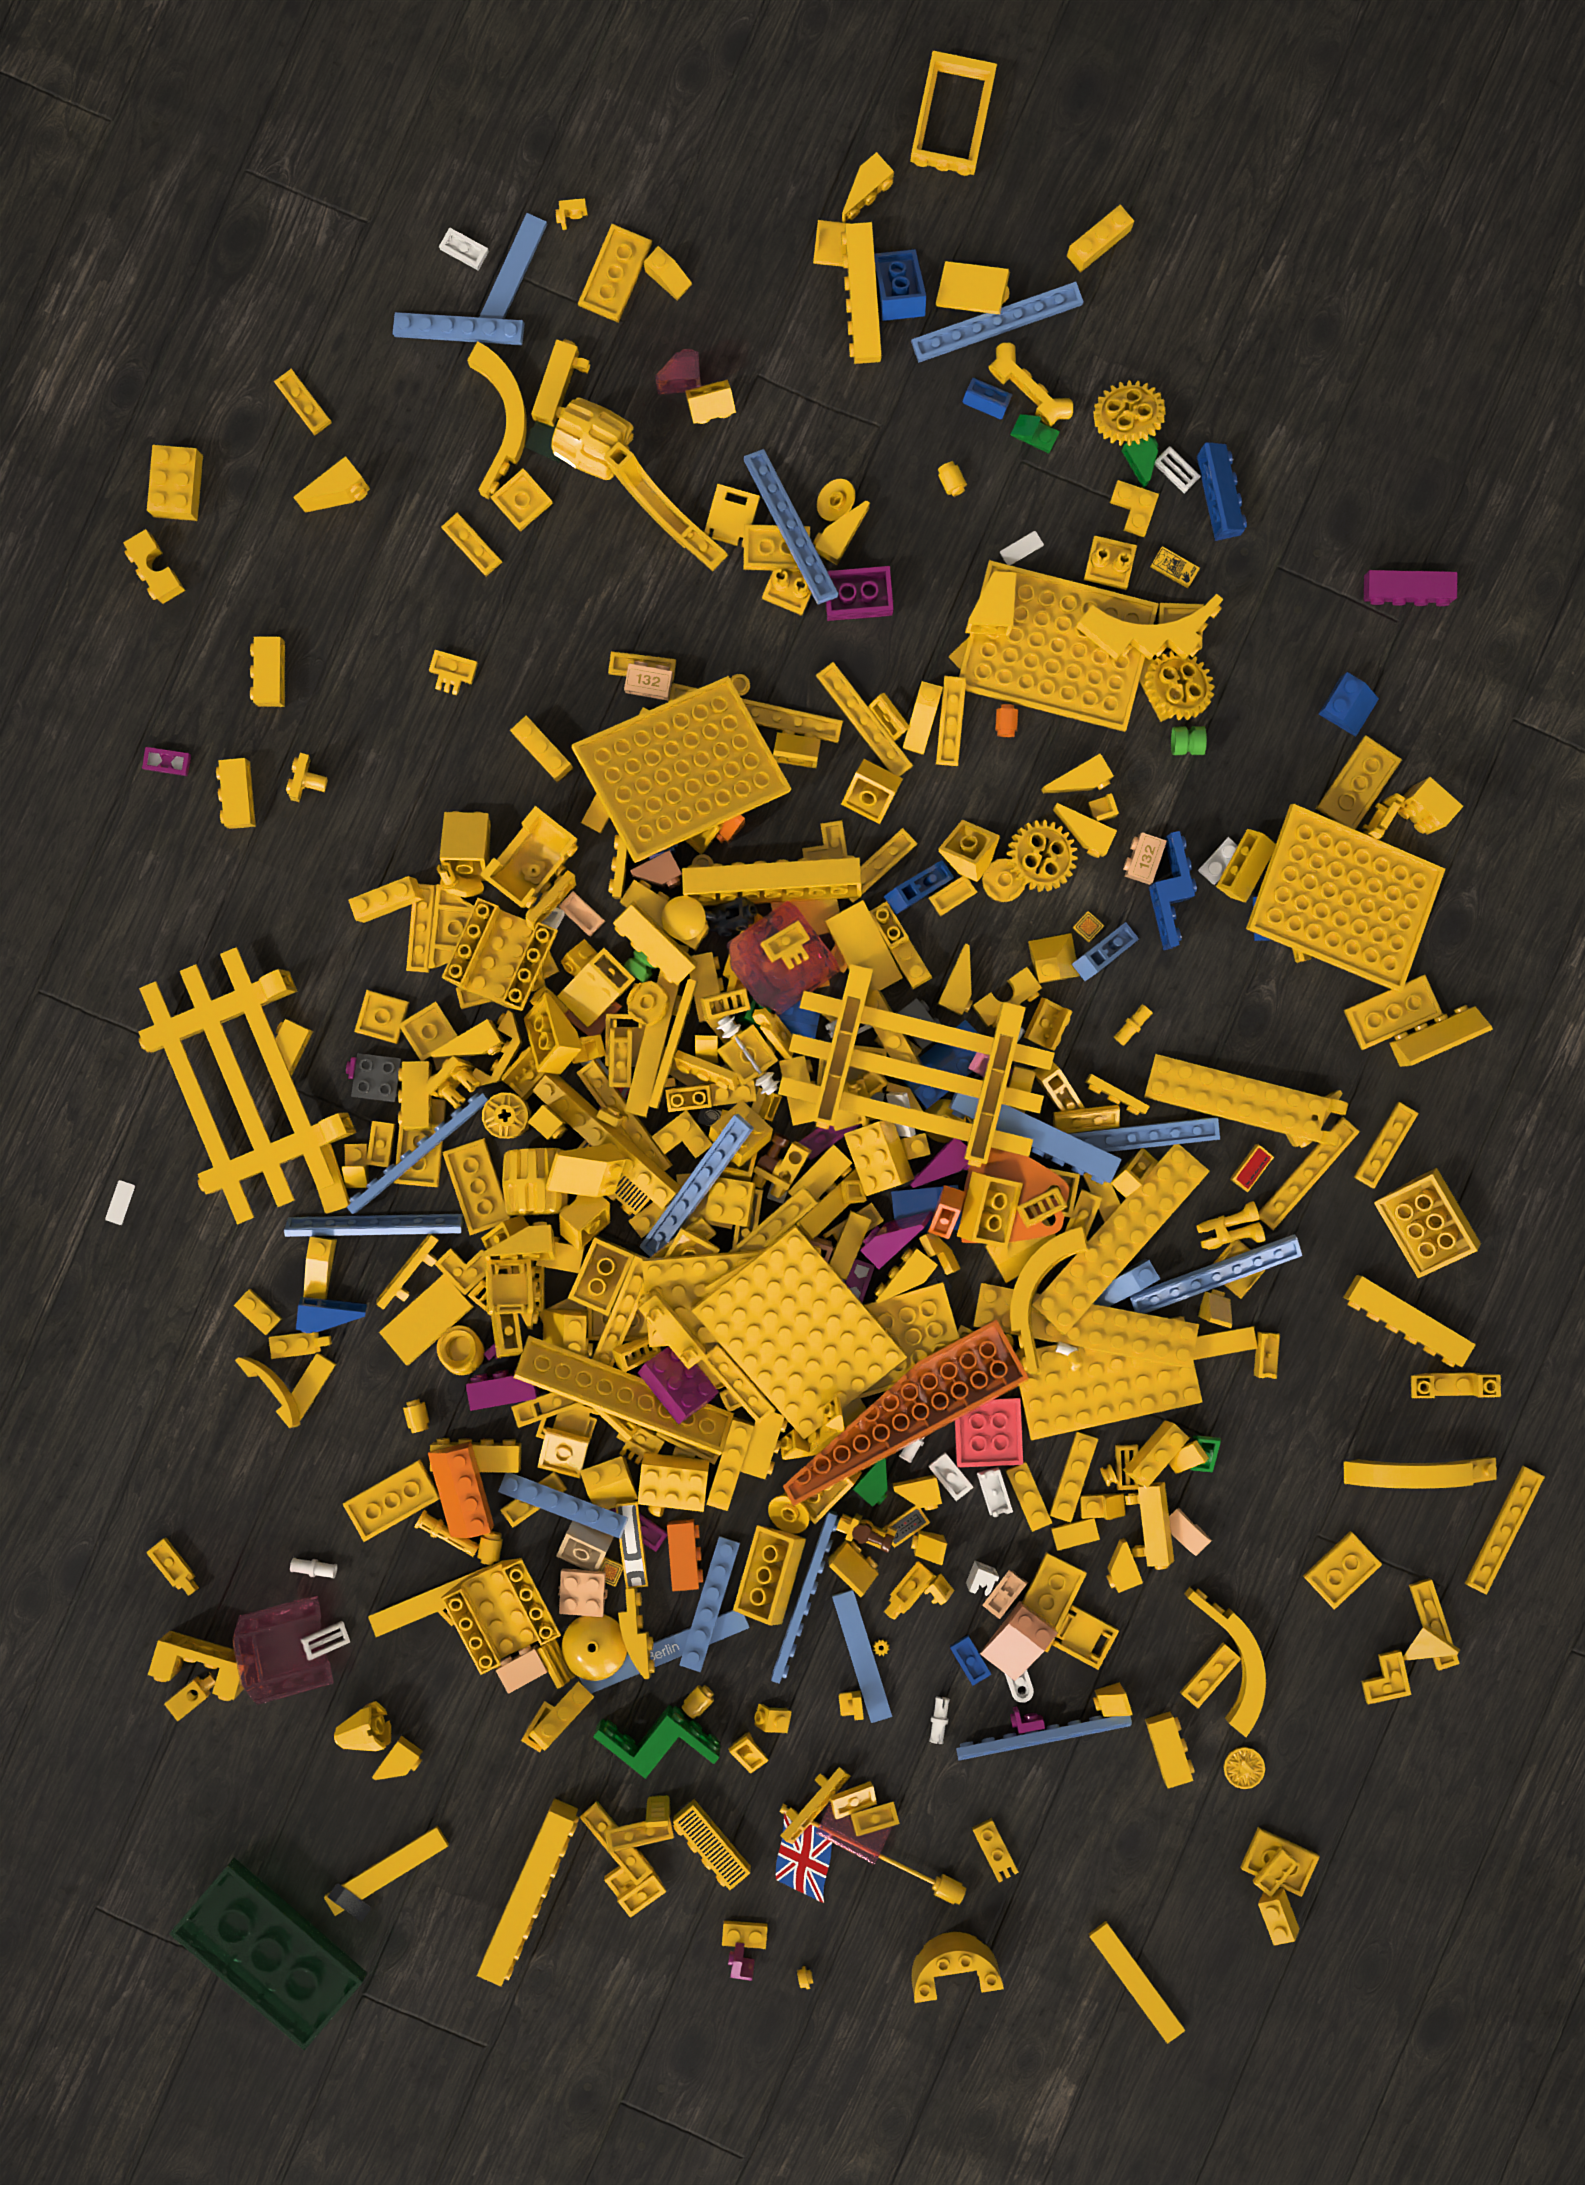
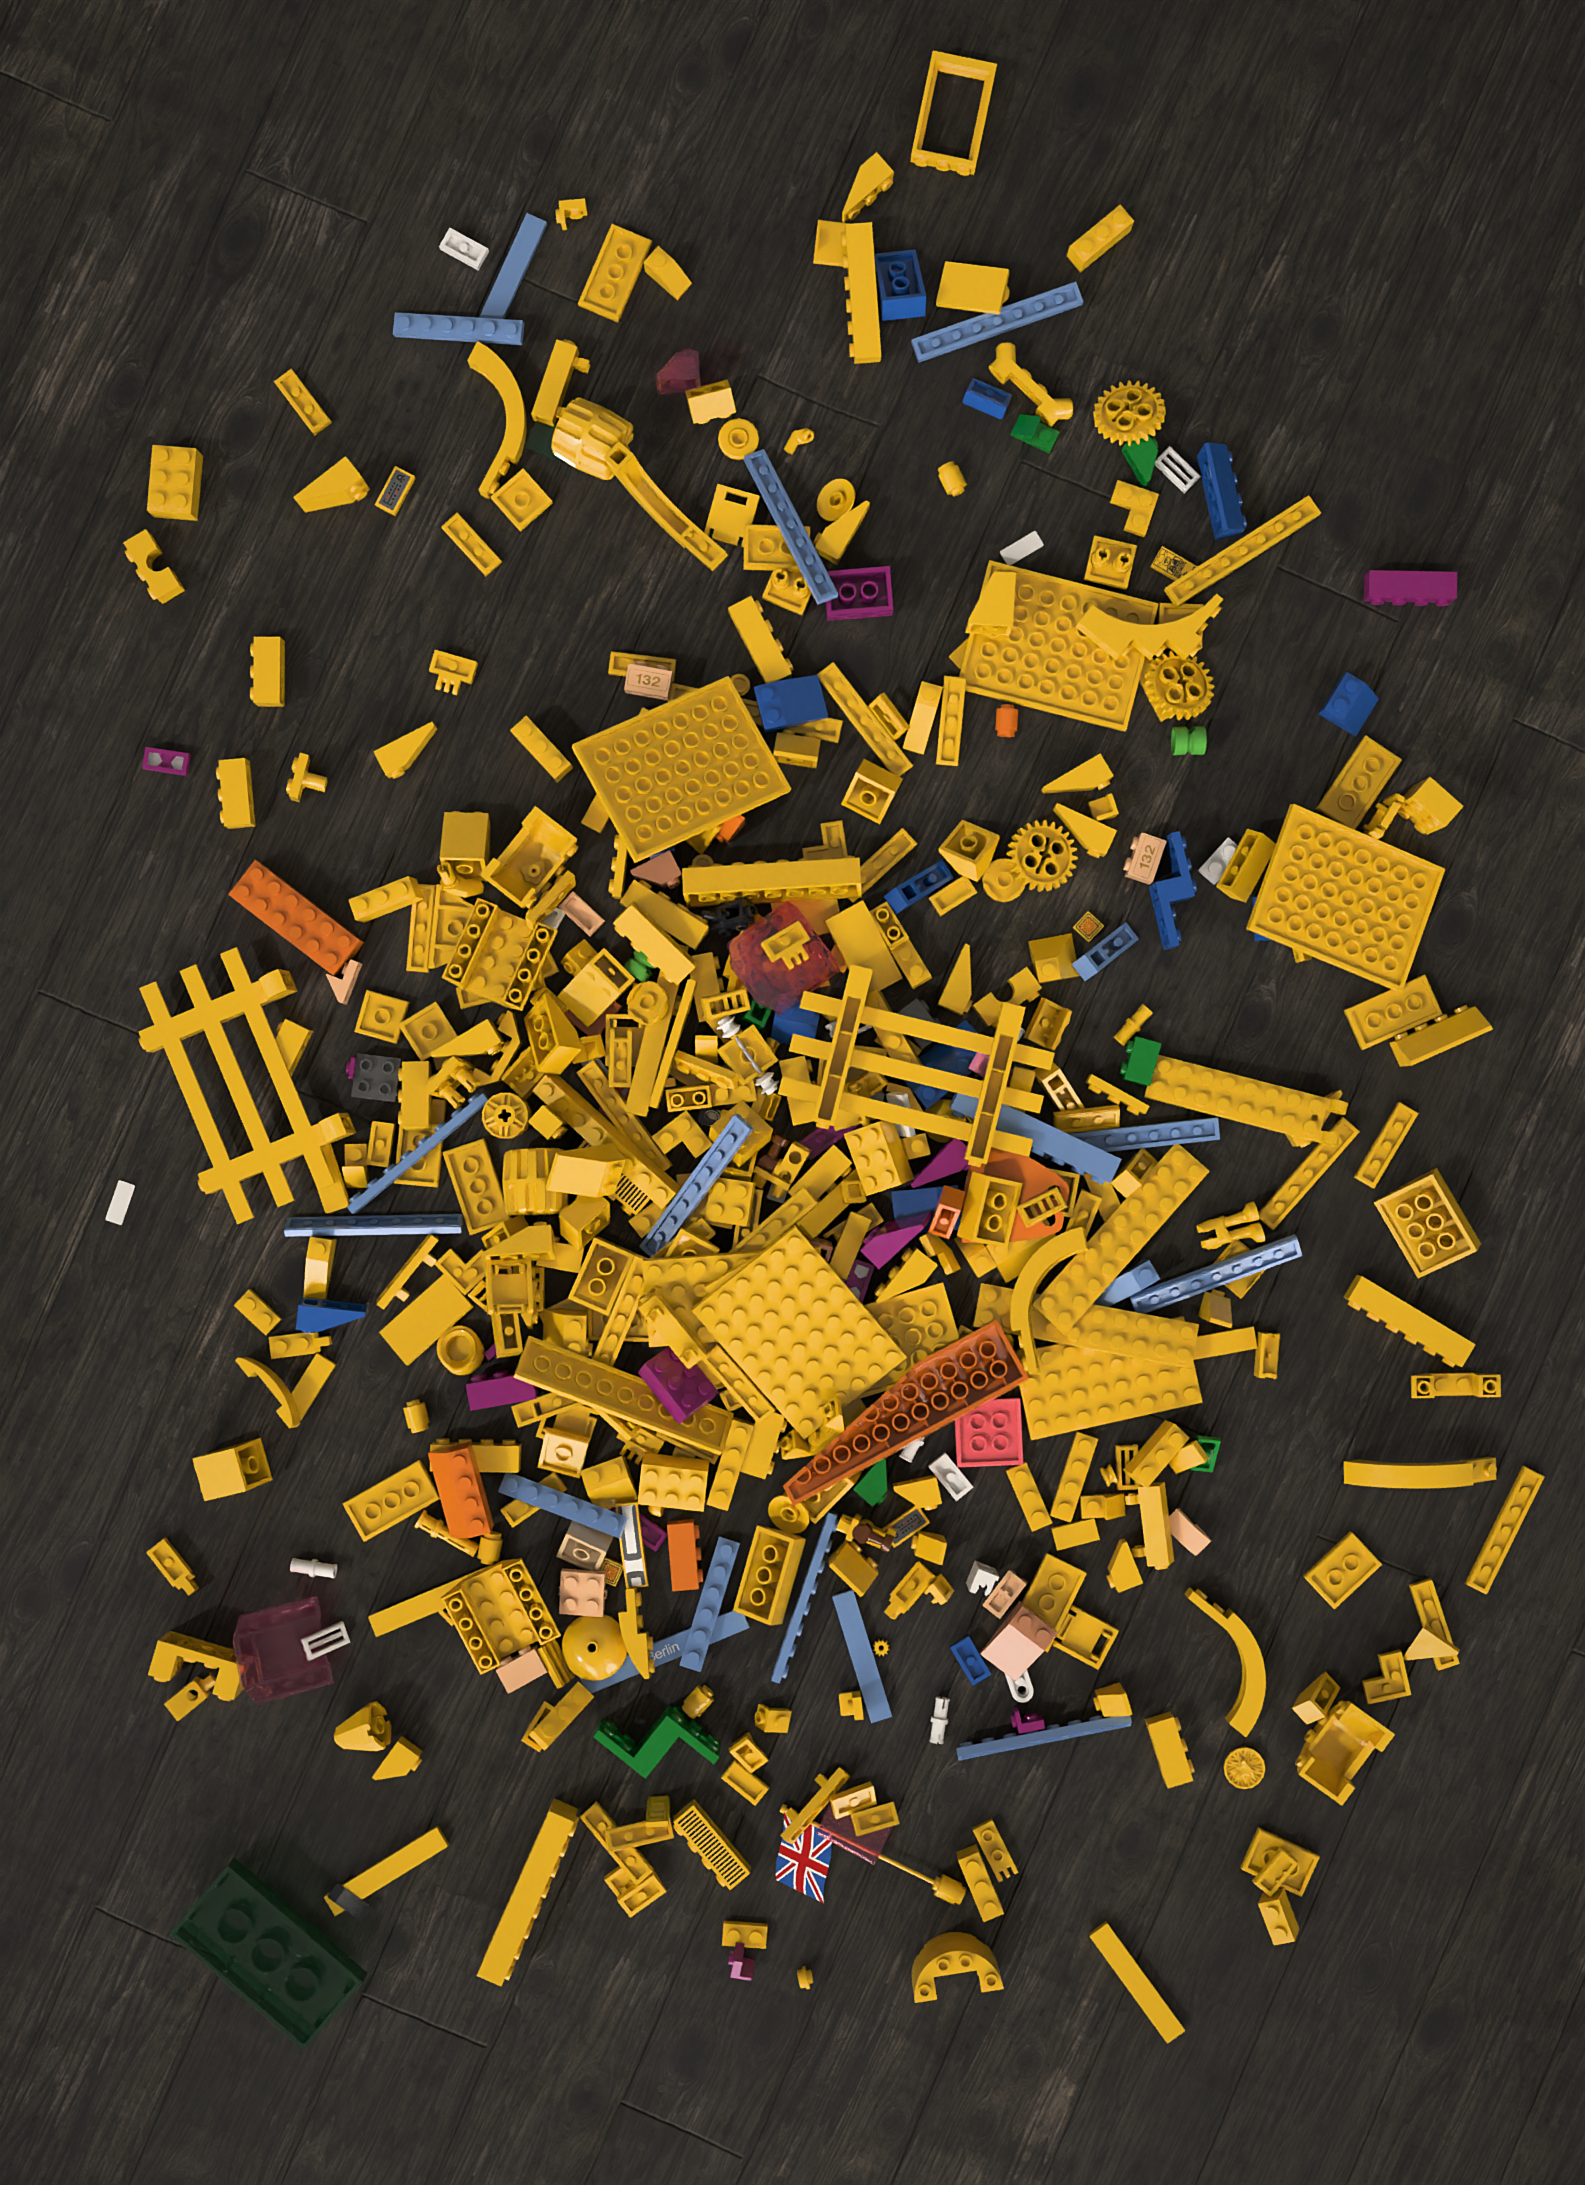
(232, 1469): none -> yellow slope
(296, 918): none -> orange brick
(344, 987): none -> light nougat slope
(395, 491): none -> tile
(402, 752): none -> yellow slope
(610, 1115): yellow plate -> none
(634, 1346): yellow slope -> none
(683, 918): yellow dish -> none
(738, 438): none -> yellow wheel
(745, 1782): none -> yellow tile
(759, 640): none -> yellow brick
(775, 1031): yellow hinge -> none
(790, 703): none -> blue slope
(798, 437): none -> yellow arm
(976, 1256): none -> yellow slope
(979, 1883): none -> yellow arch
(994, 1491): white hinge -> none
(1072, 1353): arm -> none
(1140, 1061): none -> green brick
(1210, 1675): yellow plate -> none
(1242, 551): none -> yellow plate
(1251, 1167): slope -> none
(1316, 1699): none -> yellow slope
(1340, 1748): none -> yellow cylinder

